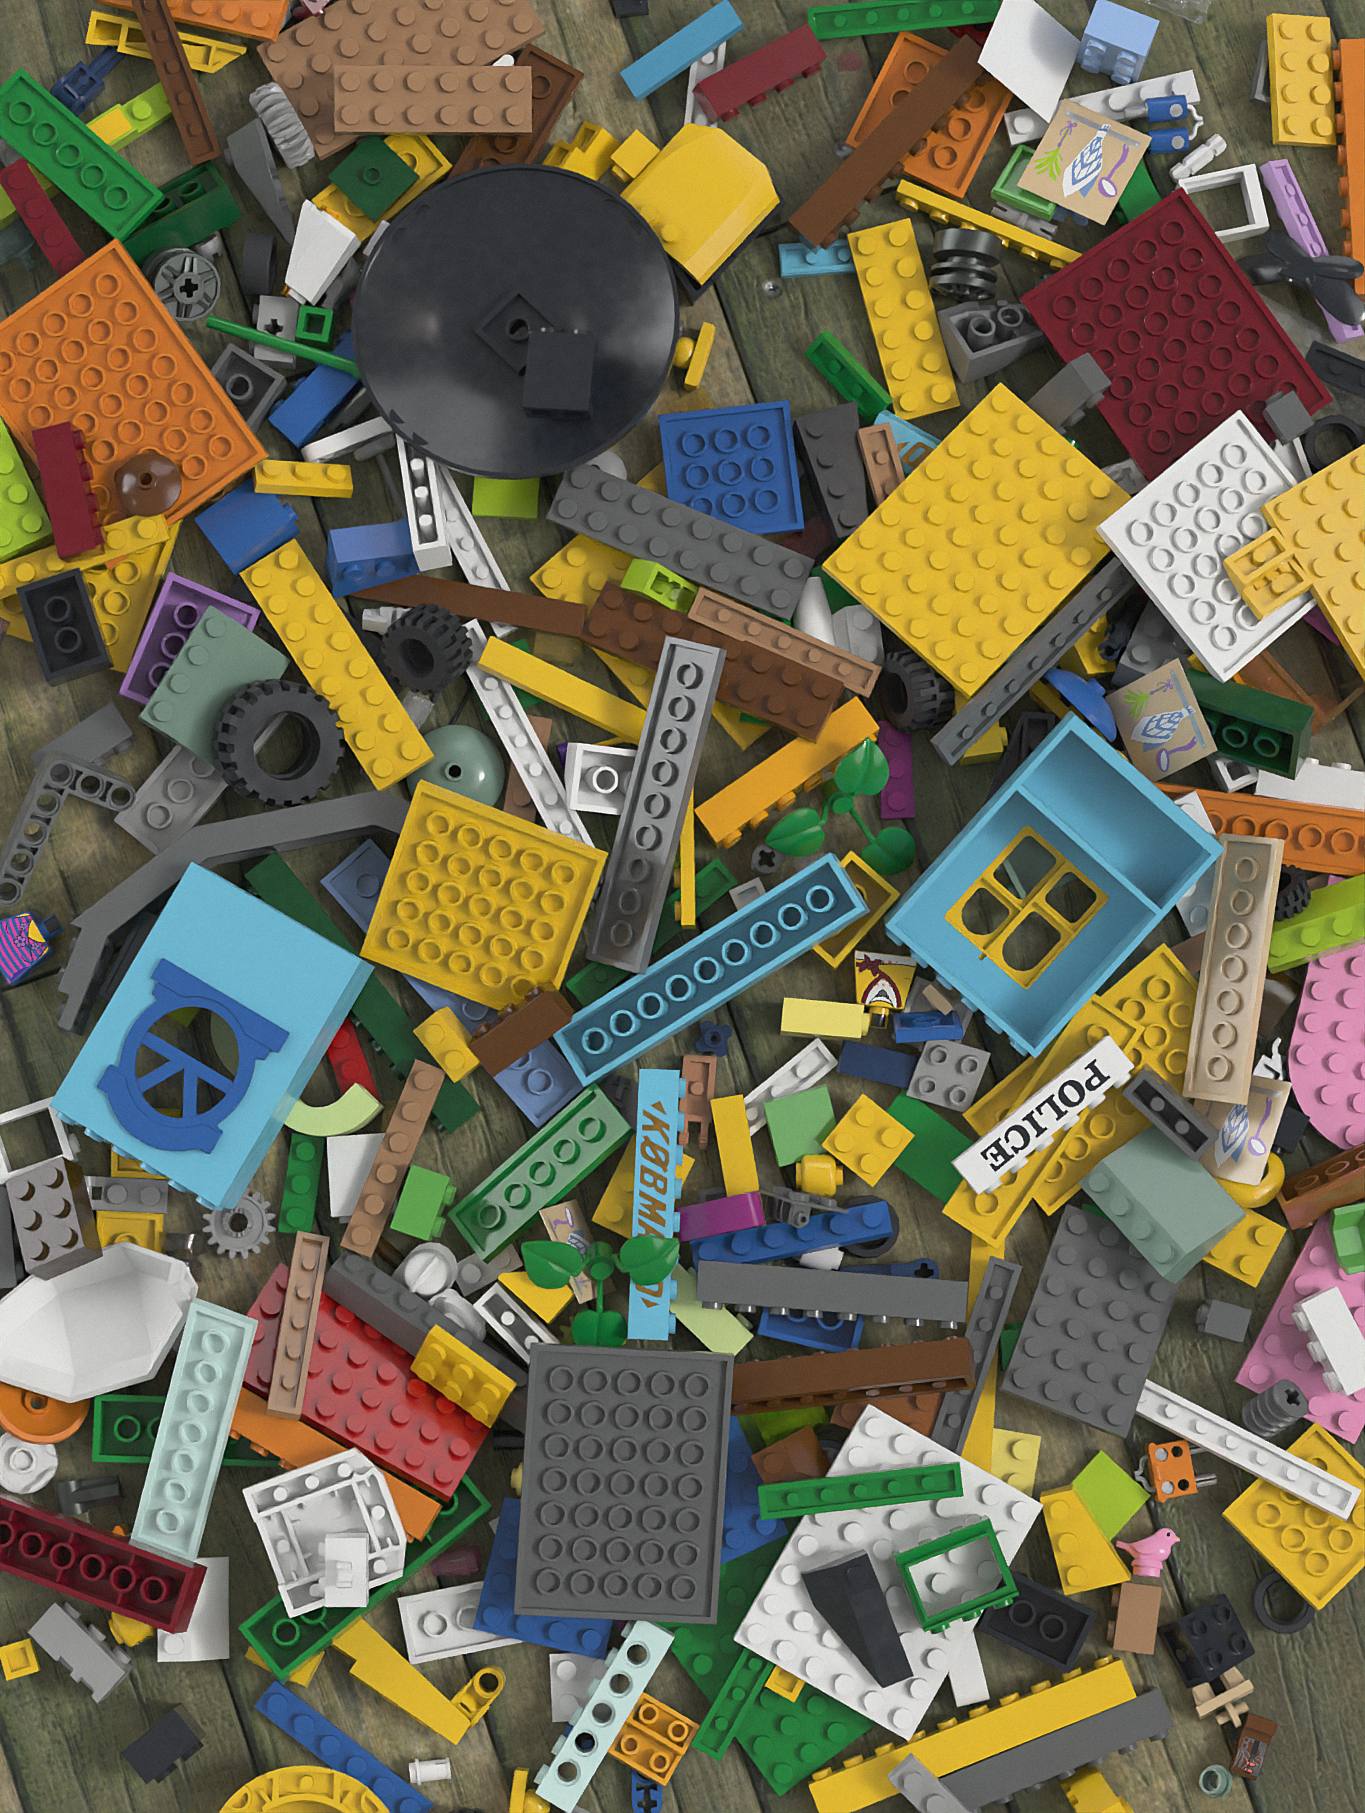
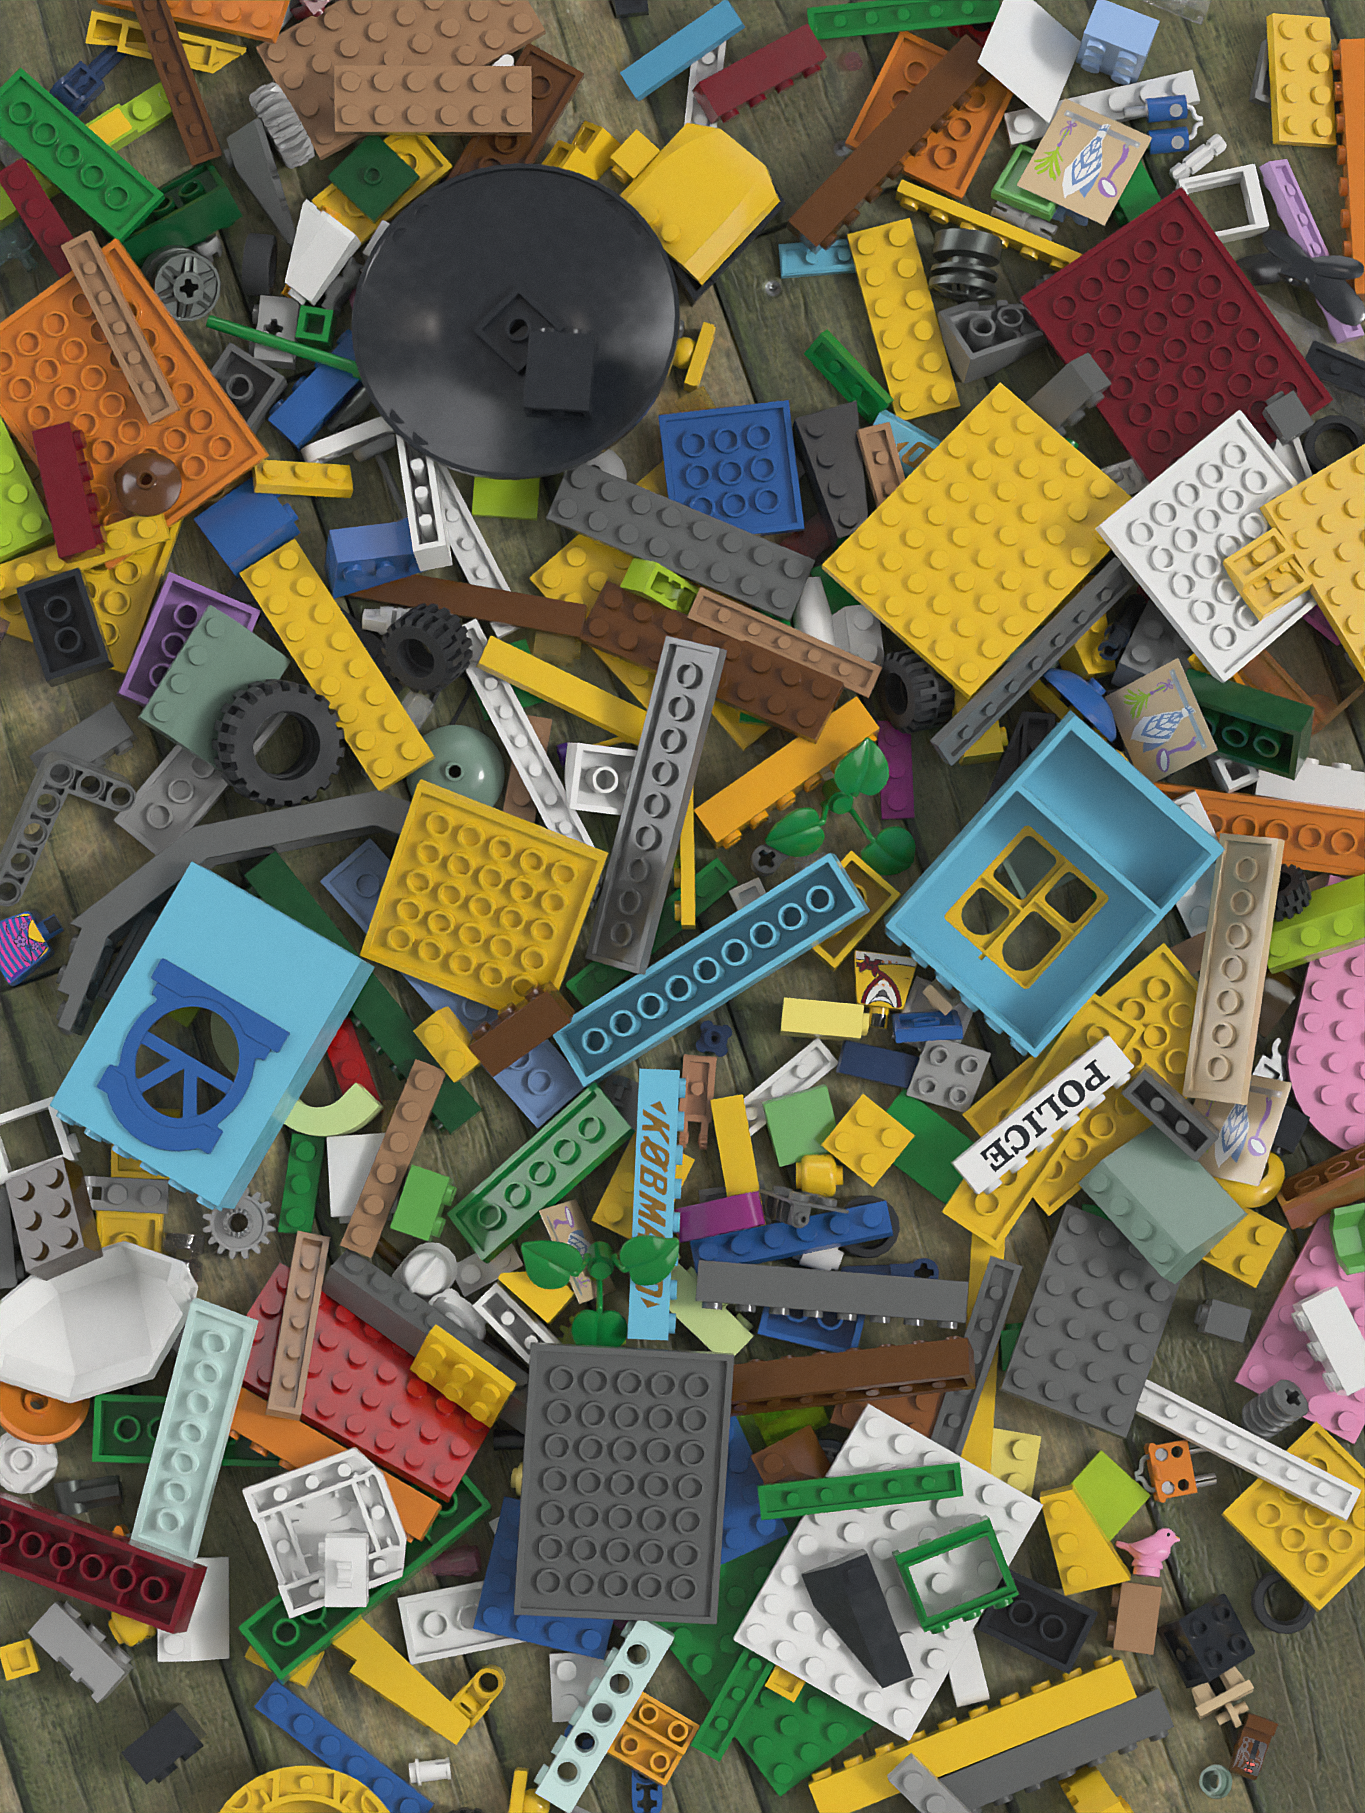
(120, 327): none -> medium nougat plate

